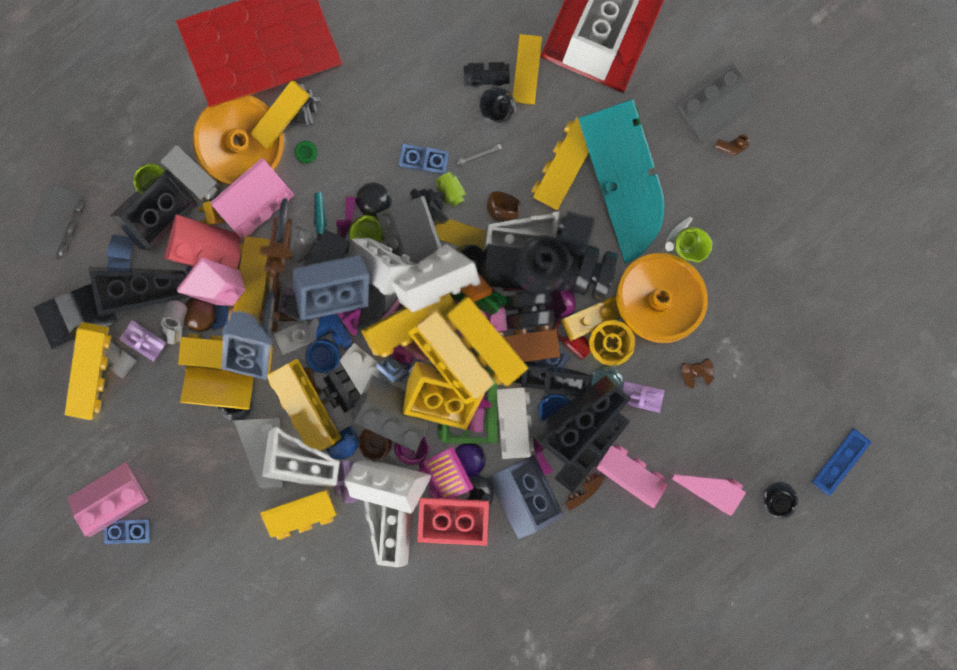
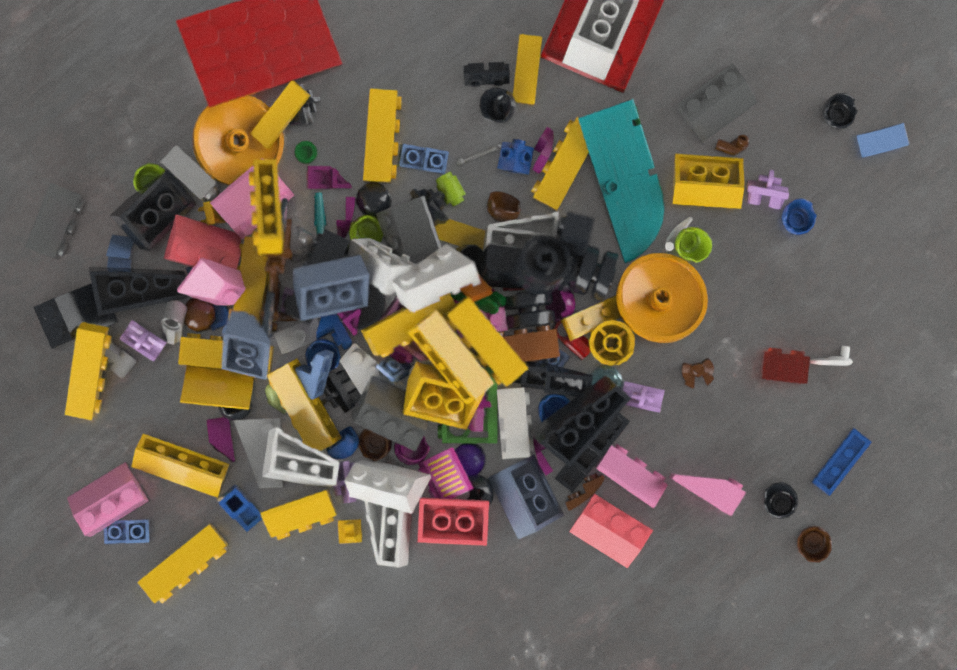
(180, 465): none -> yellow brick
(182, 563): none -> yellow brick
(221, 437): none -> magenta slope
(240, 507): none -> blue brick
(267, 206): none -> yellow brick
(273, 399): none -> yellowish green arm
(315, 376): none -> medium blue slope
(325, 178): none -> magenta slope
(350, 531): none -> yellow tile
(381, 136): none -> yellow brick
(515, 157): none -> blue brick
(544, 147): none -> magenta slope
(611, 530): none -> coral slope
(708, 181): none -> yellow slope
(757, 189): none -> lavender hips
(784, 367): none -> clear red brick
(799, 216): none -> blue hair
(814, 544): none -> reddish brown hair
(839, 111): none -> black hair
(842, 360): none -> white bar
(883, 140): none -> medium blue slope

